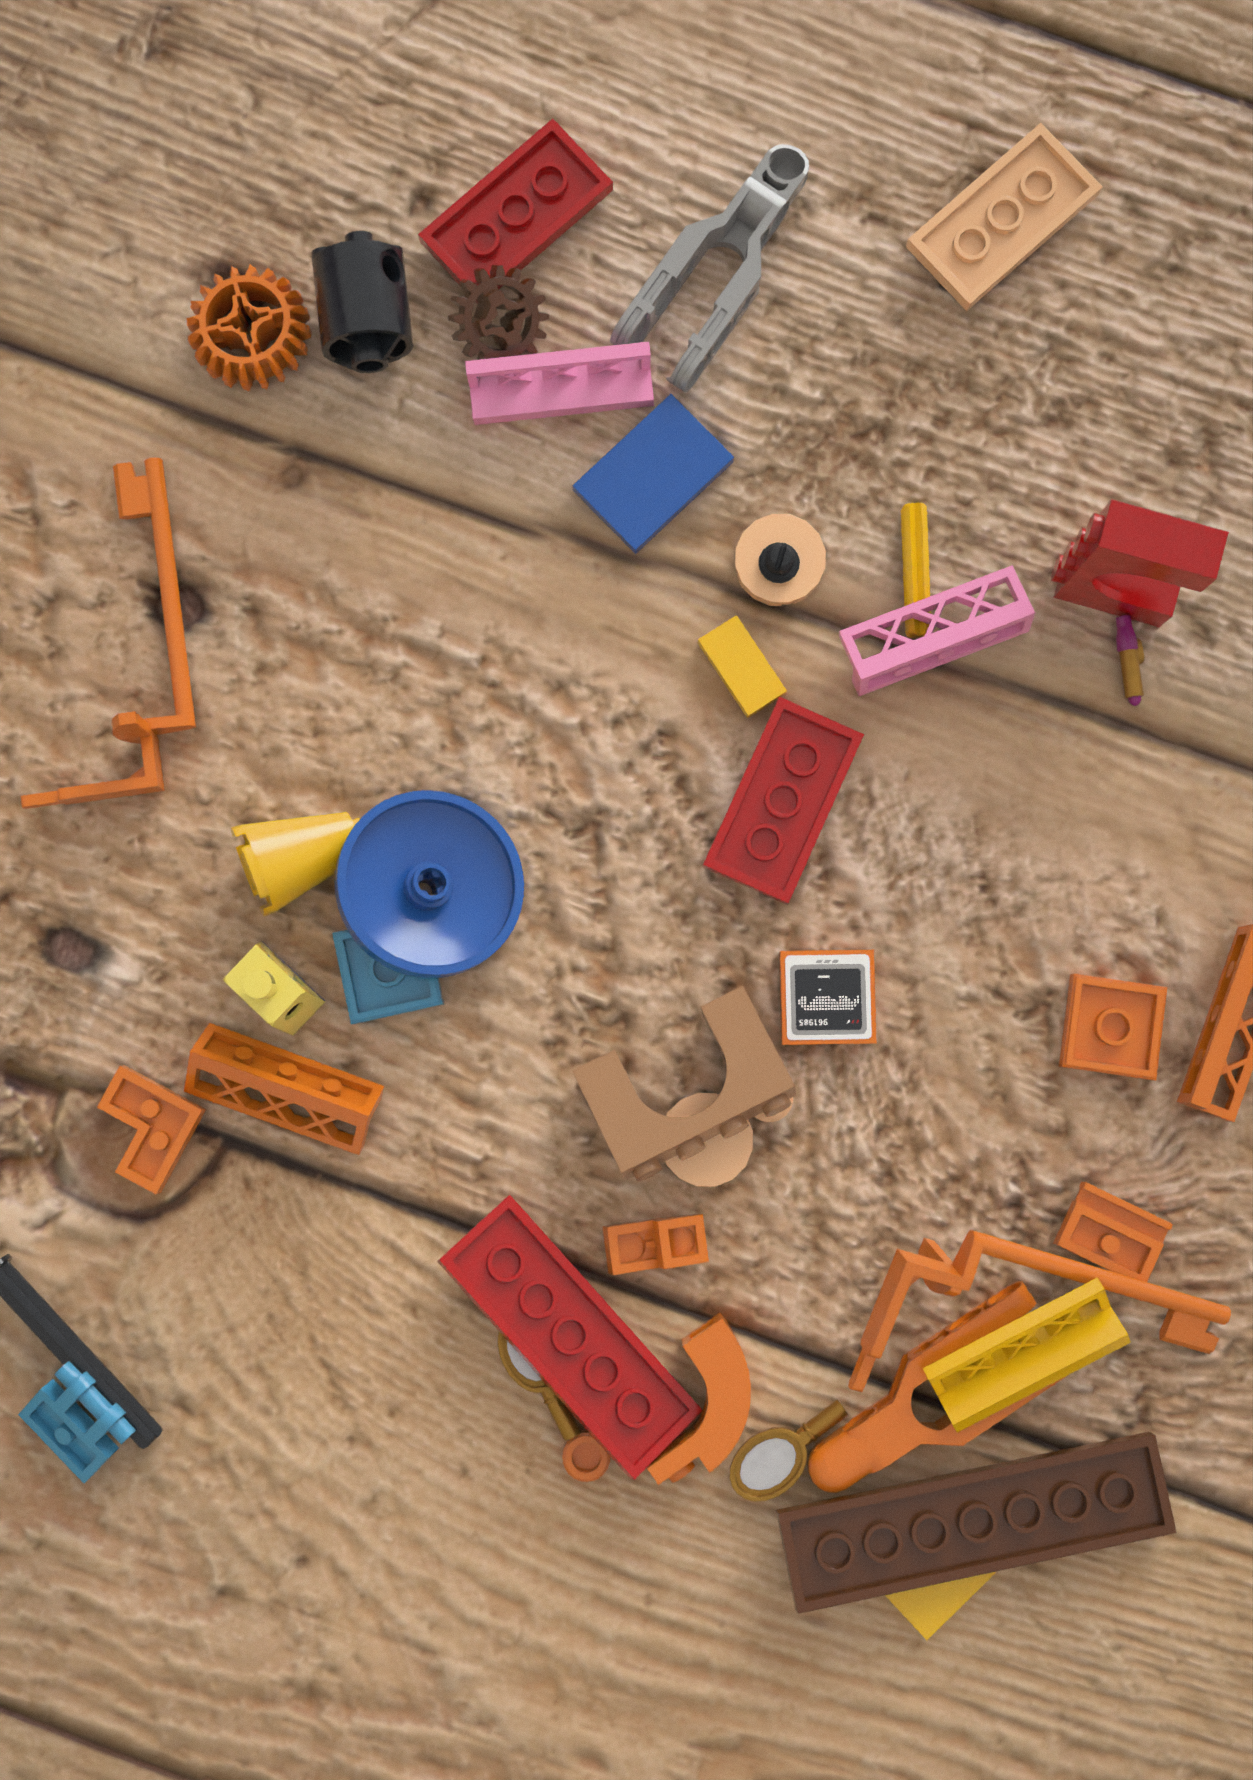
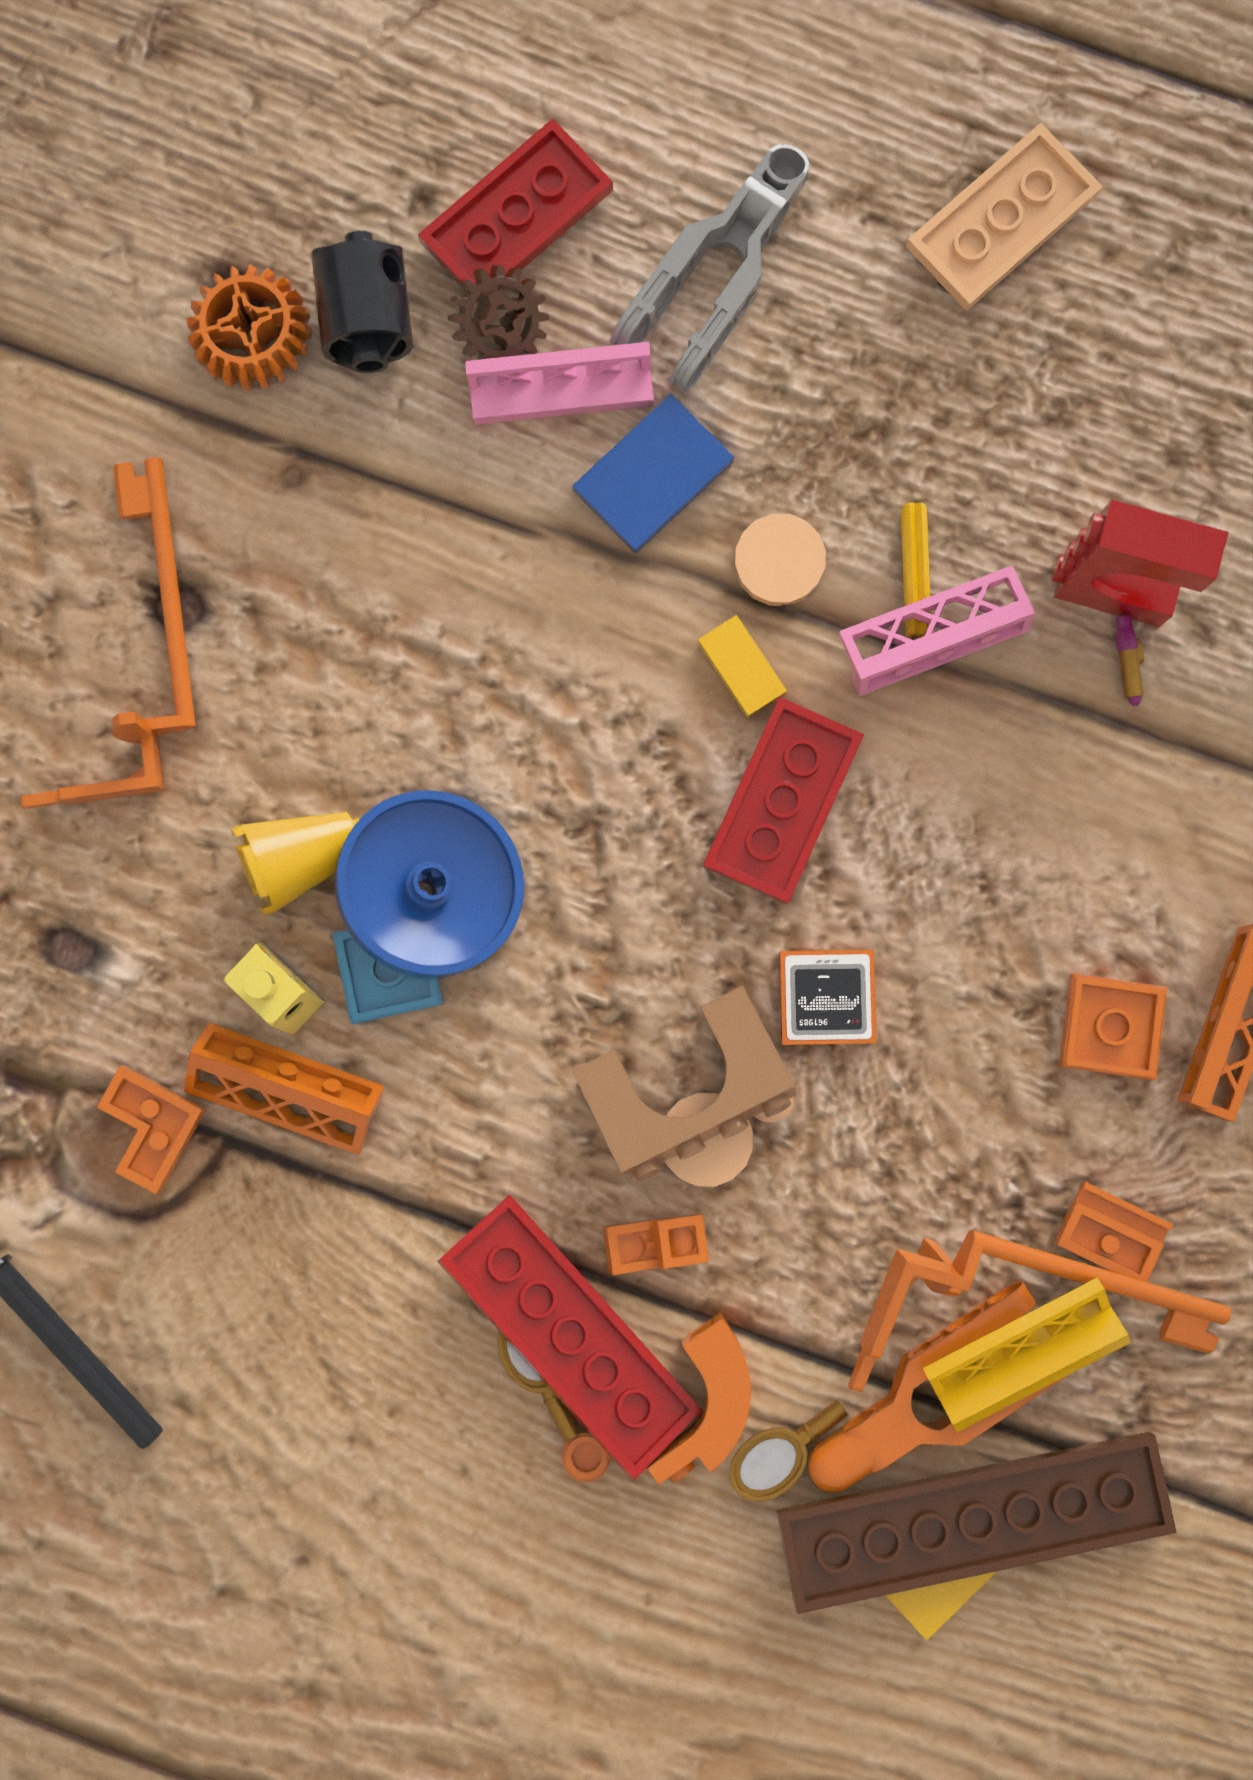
(68, 1429): dark azure plate -> none
(779, 562): black piece -> none

